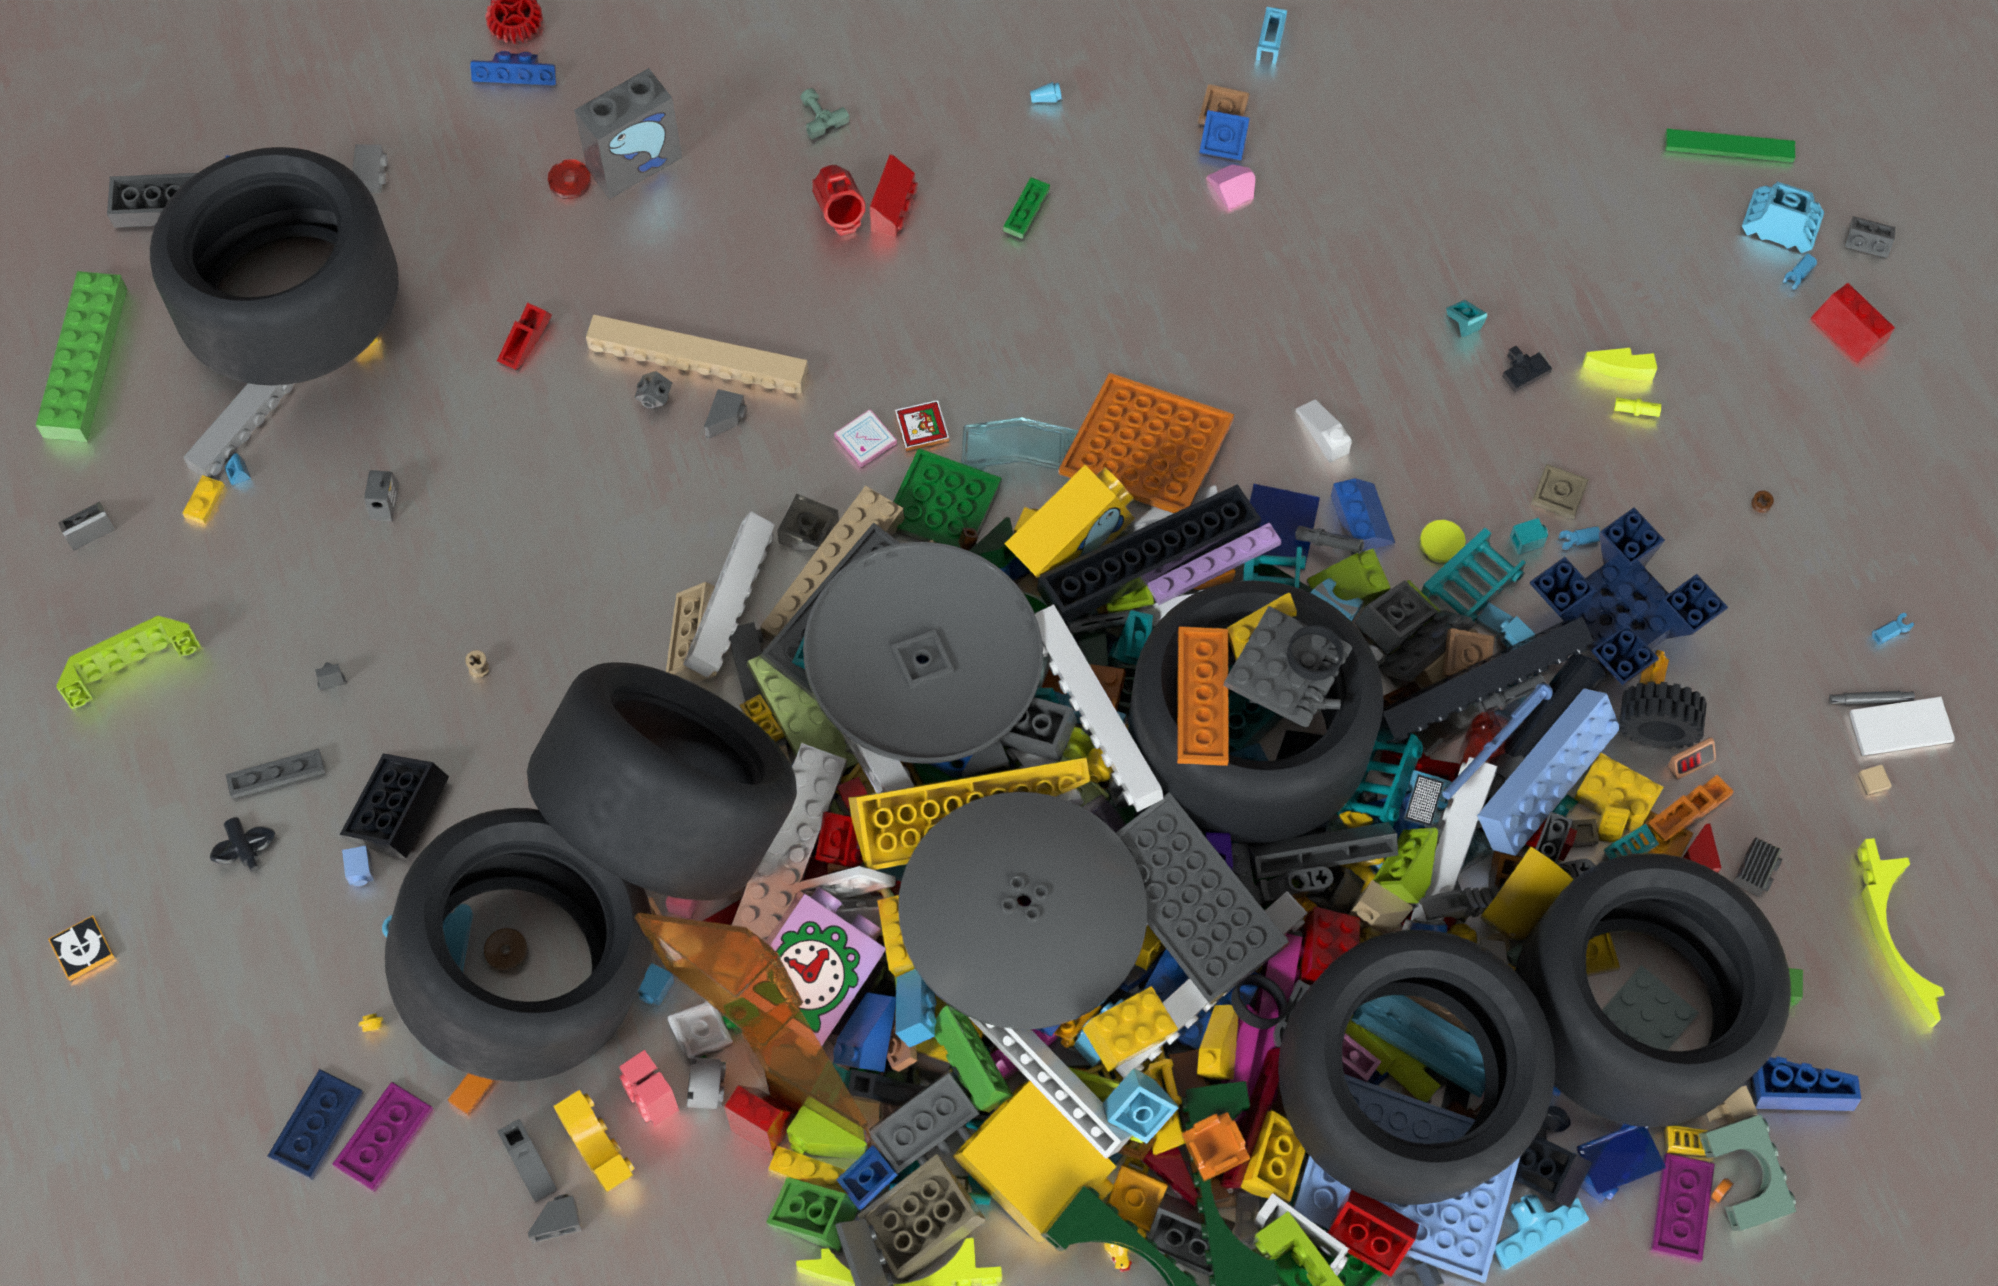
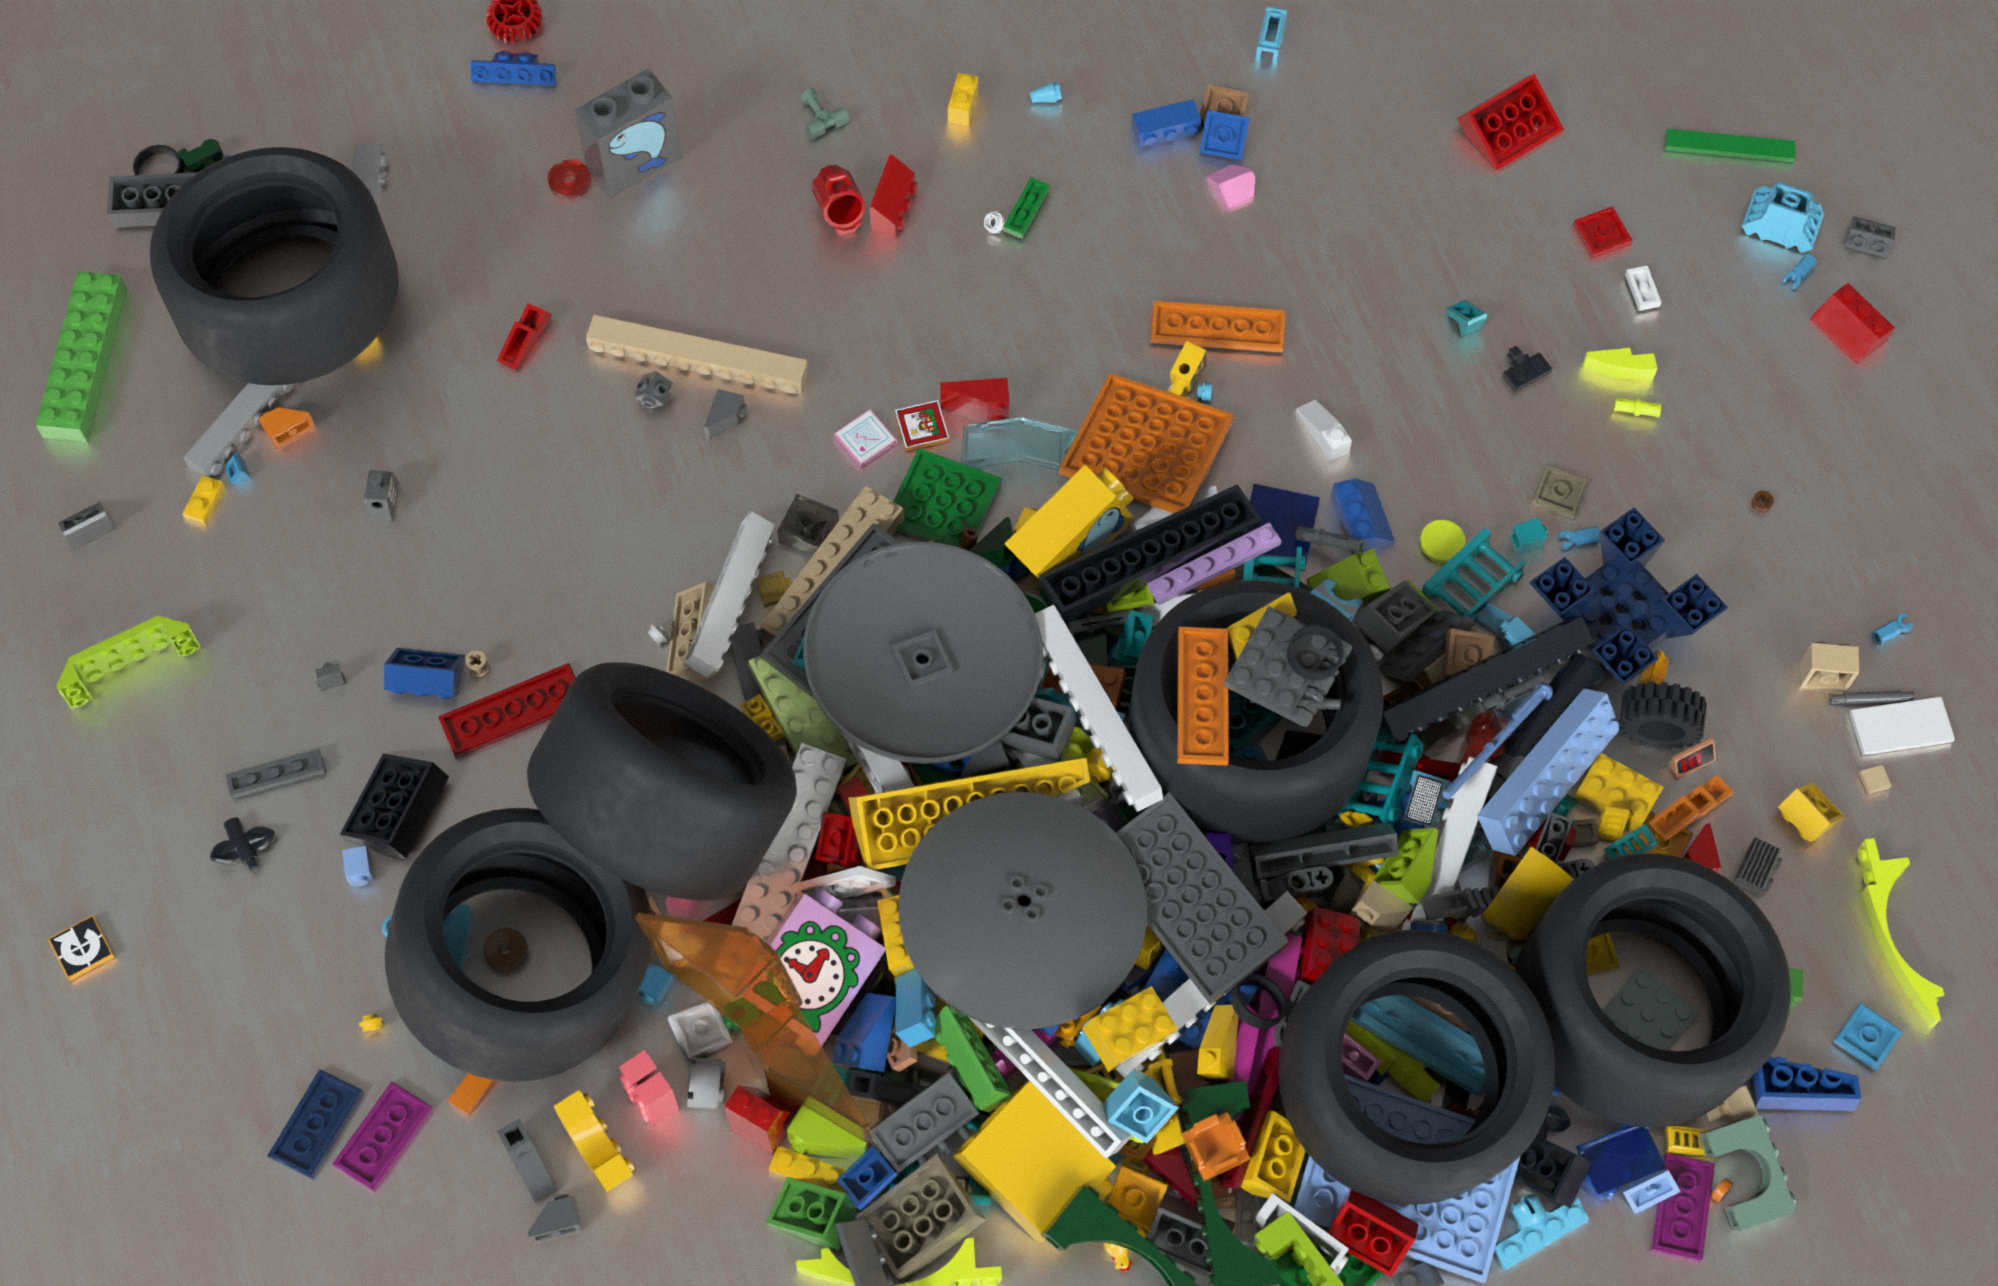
(154, 150): none -> black tyre
(202, 156): none -> dark green leg
(285, 424): none -> orange slope
(423, 672): none -> blue slope
(506, 711): none -> red tile
(658, 634): none -> white plate
(773, 587): none -> clear yellow brick
(963, 99): none -> yellow brick
(977, 399): none -> red slope
(990, 219): none -> white plate
(1166, 122): none -> blue brick
(1187, 369): none -> yellow torso
(1205, 391): none -> medium azure plate
(1218, 326): none -> orange plate
(1511, 122): none -> red slope
(1602, 232): none -> red tile
(1643, 288): none -> white plate
(1650, 1190): none -> light blue slope
(1810, 812): none -> yellow slope
(1829, 666): none -> tan brick
(1868, 1036): none -> dark azure plate

